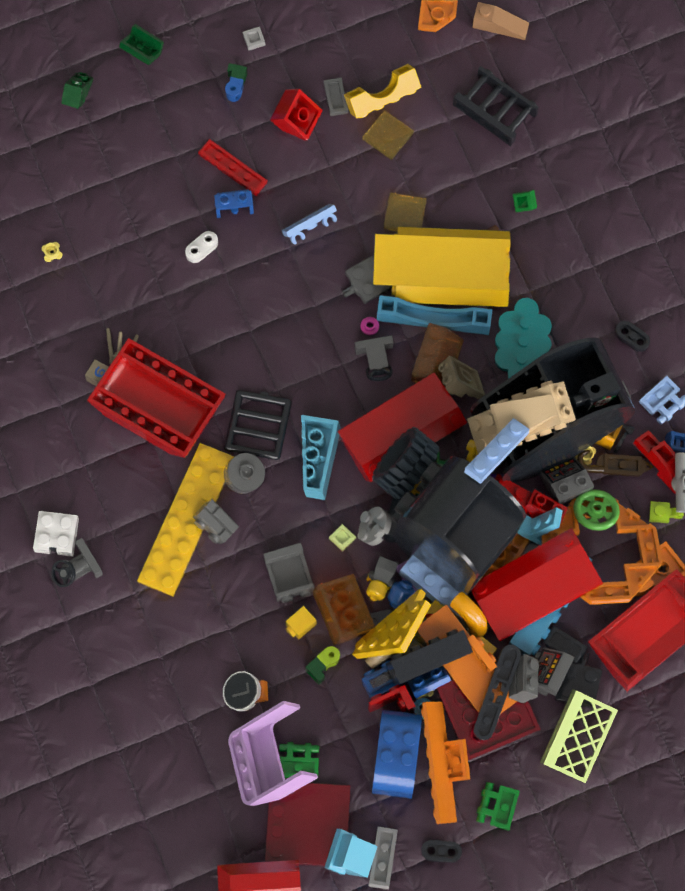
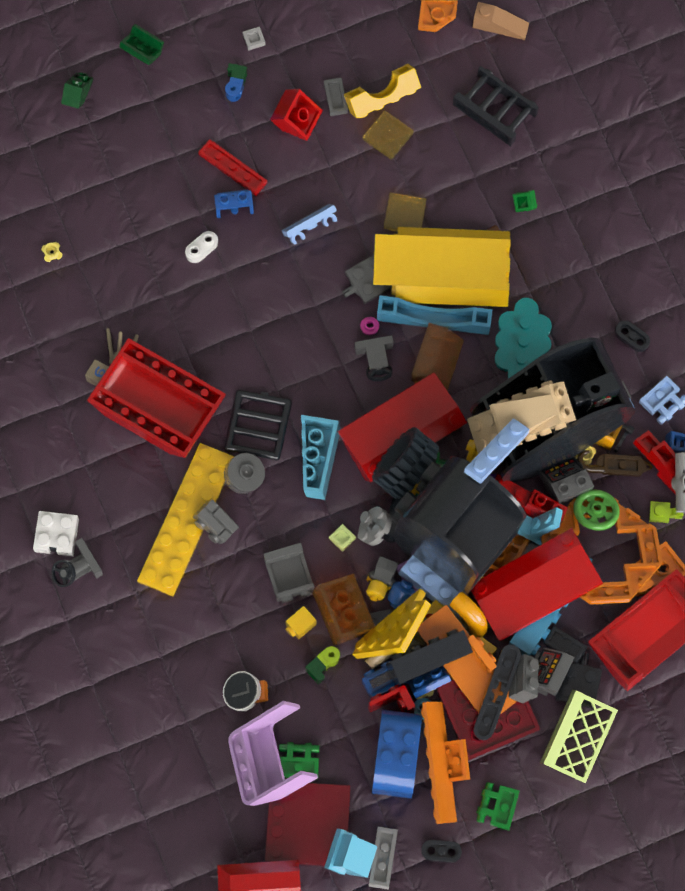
(460, 378): dark tan plate -> none

